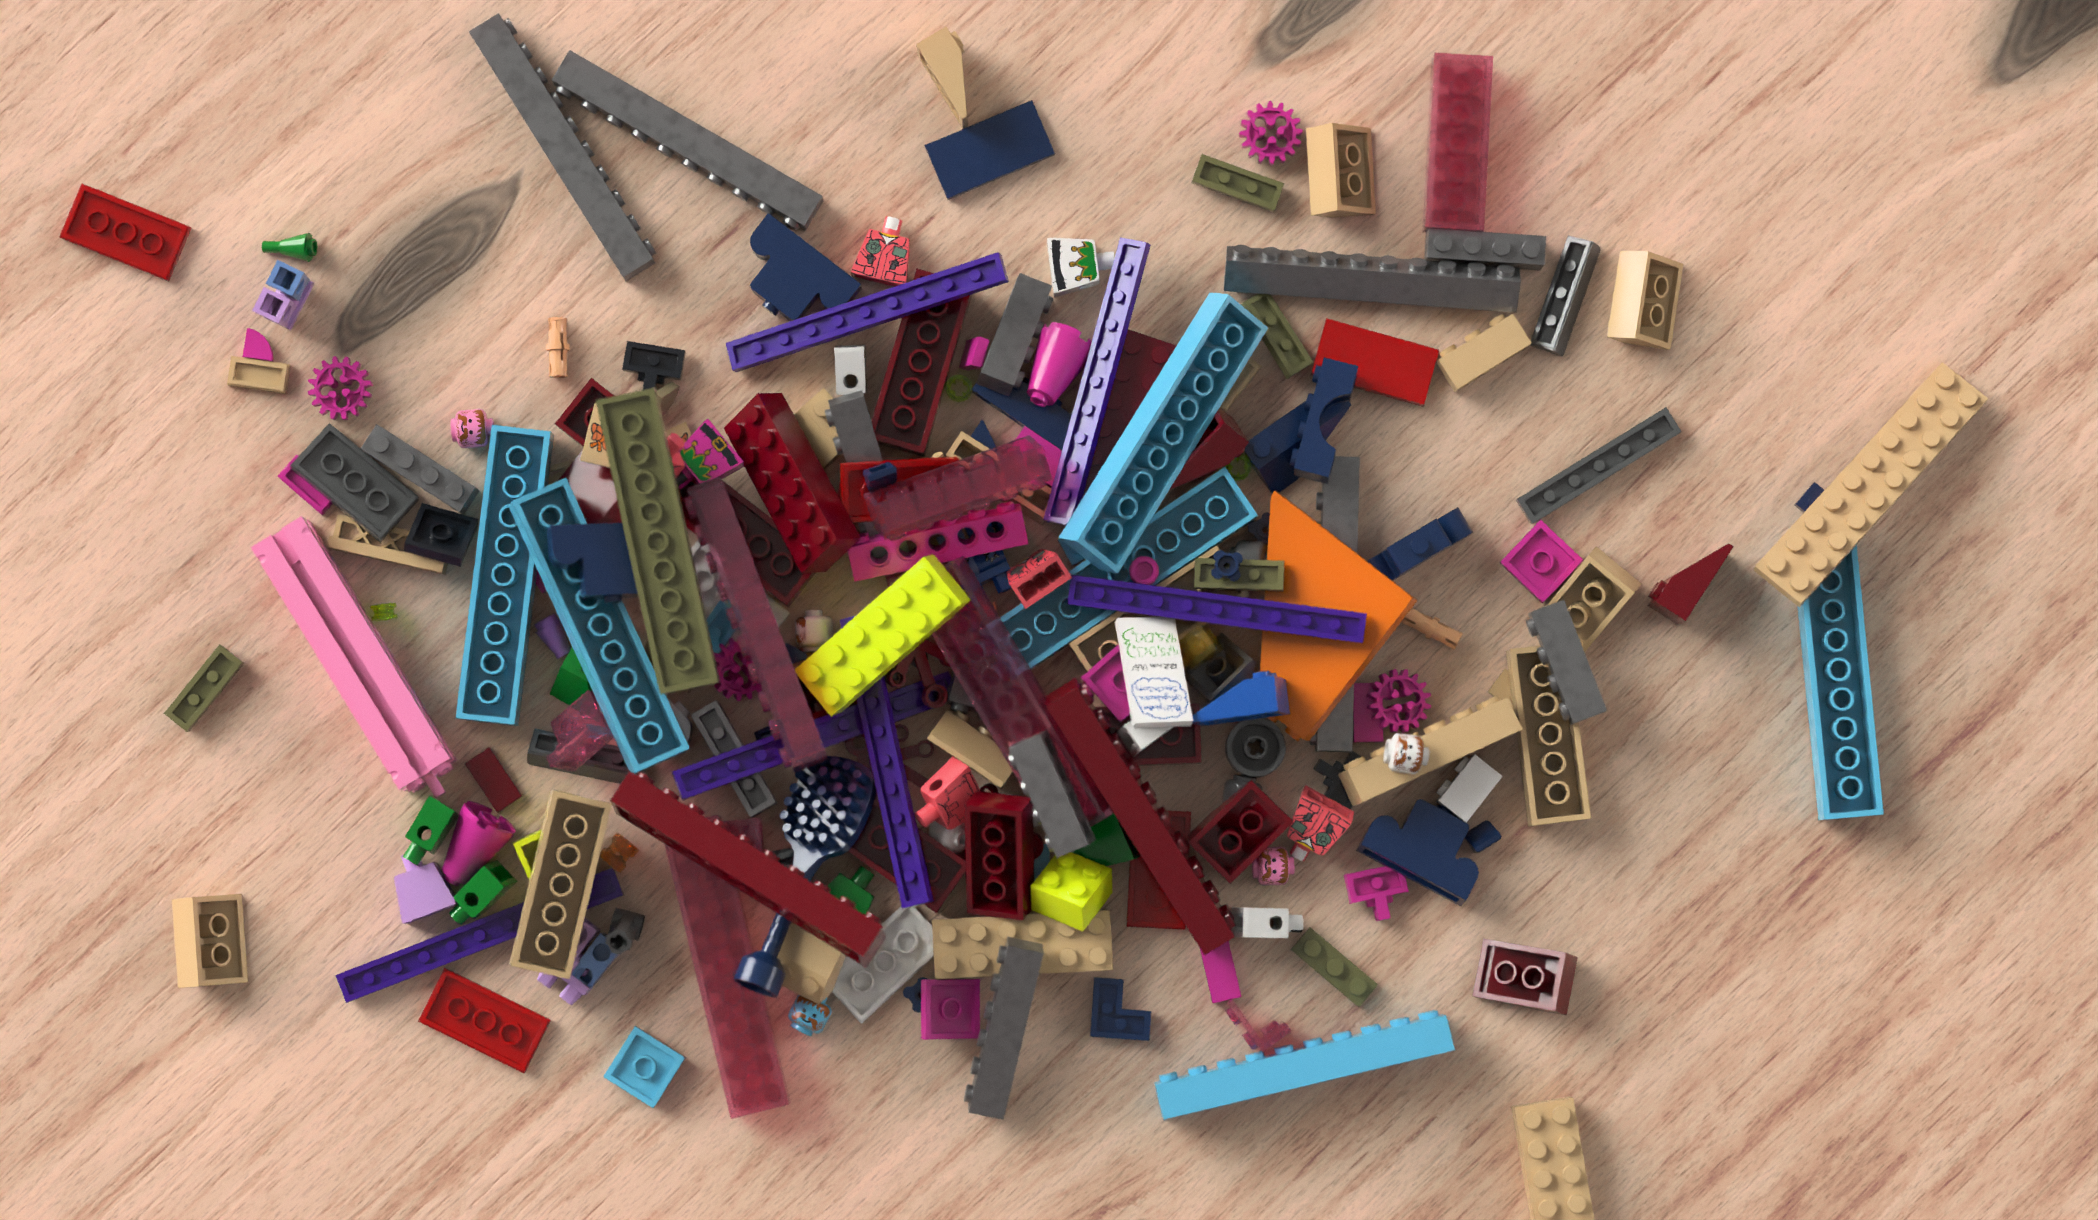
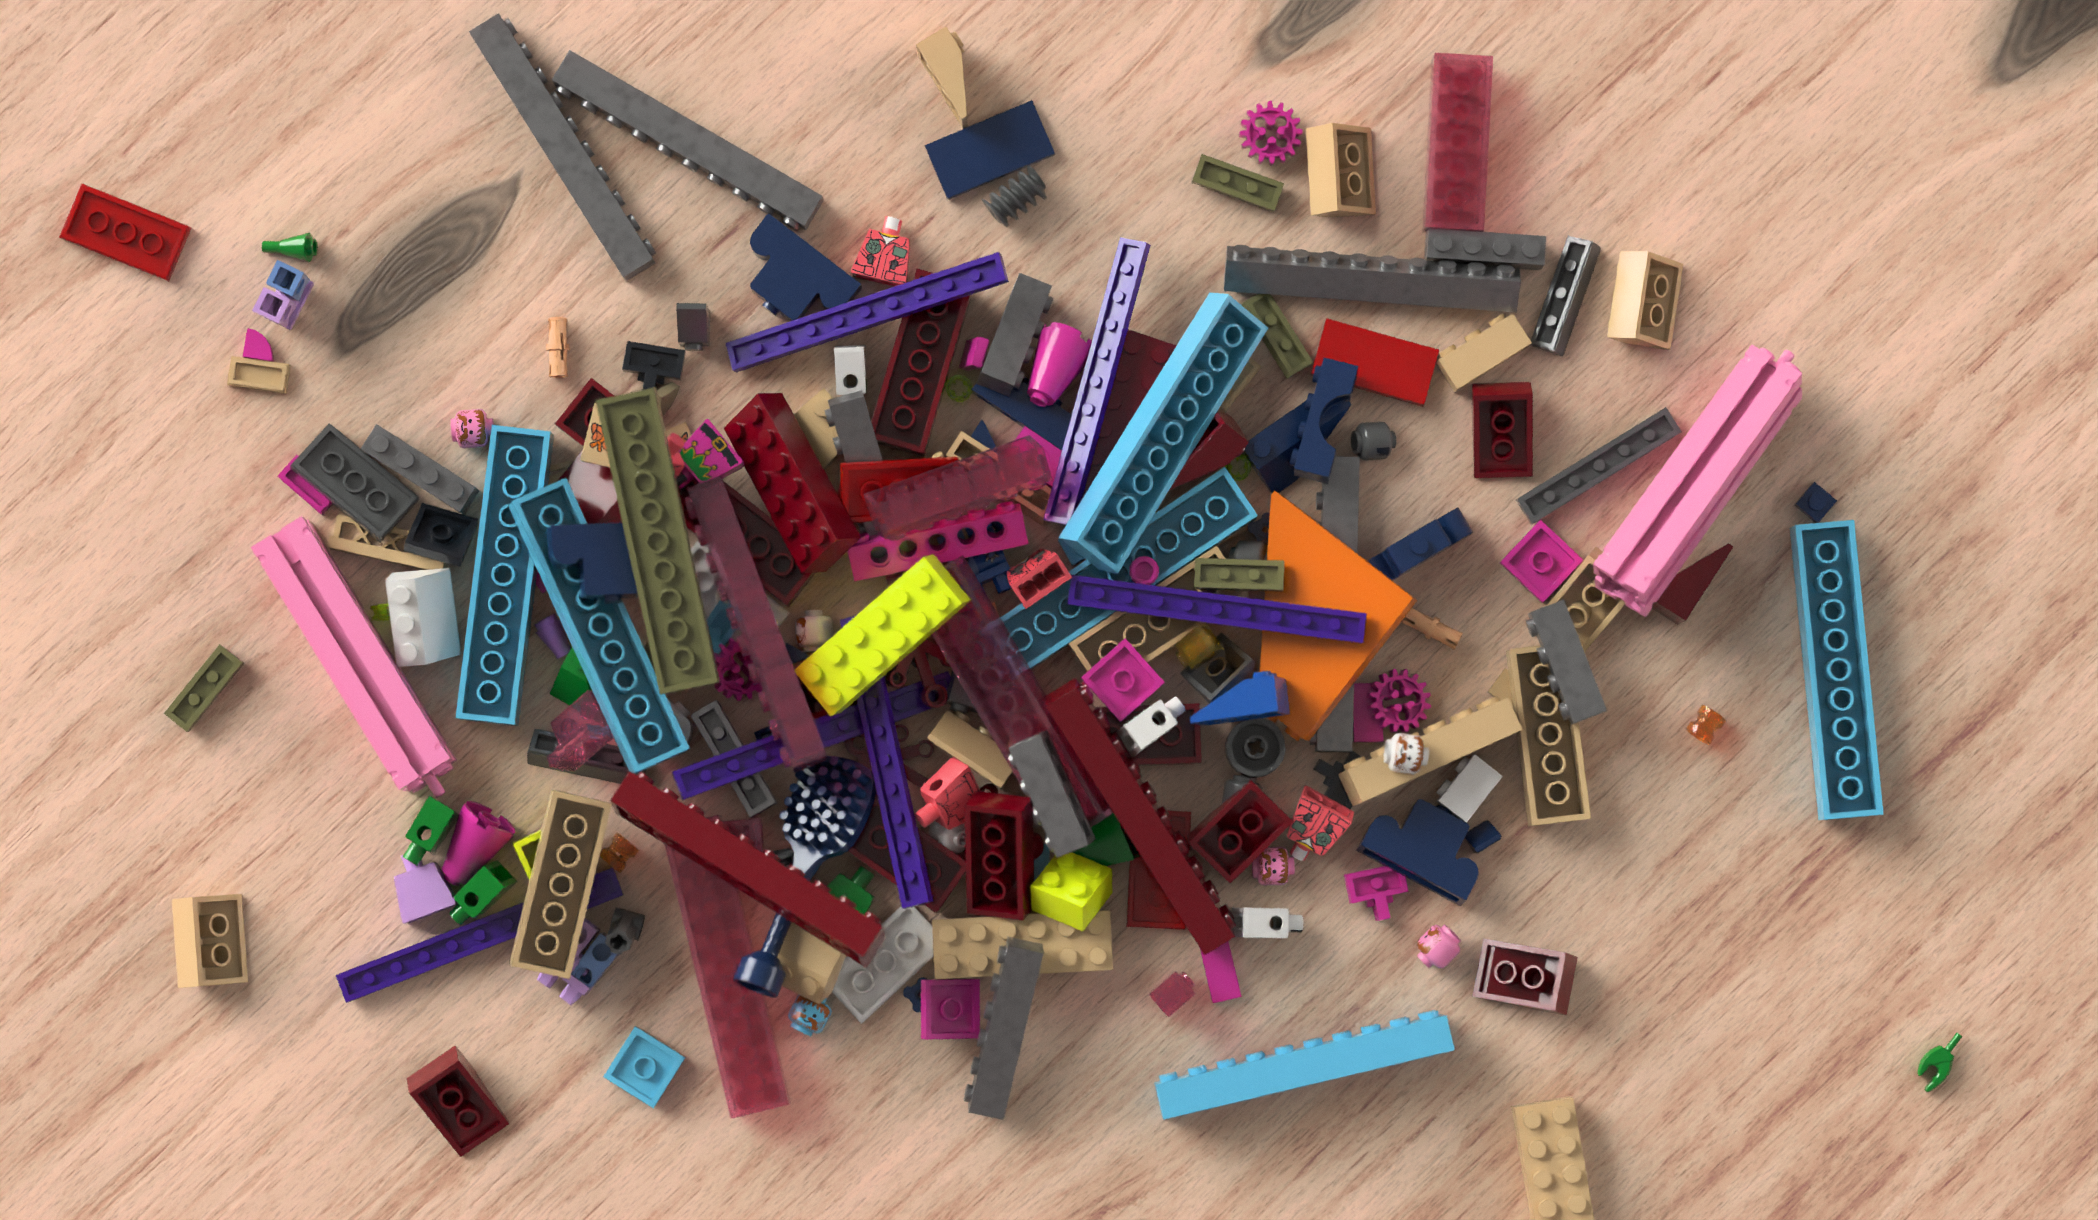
(331, 400): dark pink gear -> none
(423, 616): none -> white slope
(456, 1101): none -> dark red slope
(484, 1020): red tile -> none
(493, 780): dark red tile -> none
(693, 325): none -> dark grey slope
(880, 476): dark blue slope -> none
(1016, 197): none -> dark grey piece
(1075, 264): white torso -> none
(1109, 1018): dark blue plate -> none
(1153, 672): white tile -> none
(1172, 992): none -> clear pink brick
(1233, 571): dark blue plate -> none
(1271, 1032): clear pink bracket -> none
(1334, 967): olive plate -> none
(1373, 440): none -> dark grey head
(1438, 946): none -> bright pink head
(1502, 429): none -> dark red slope
(1699, 479): none -> bright pink brick
(1705, 724): none -> clear orange wheel
(1870, 484): tan plate -> none
(1941, 1059): none -> green hand

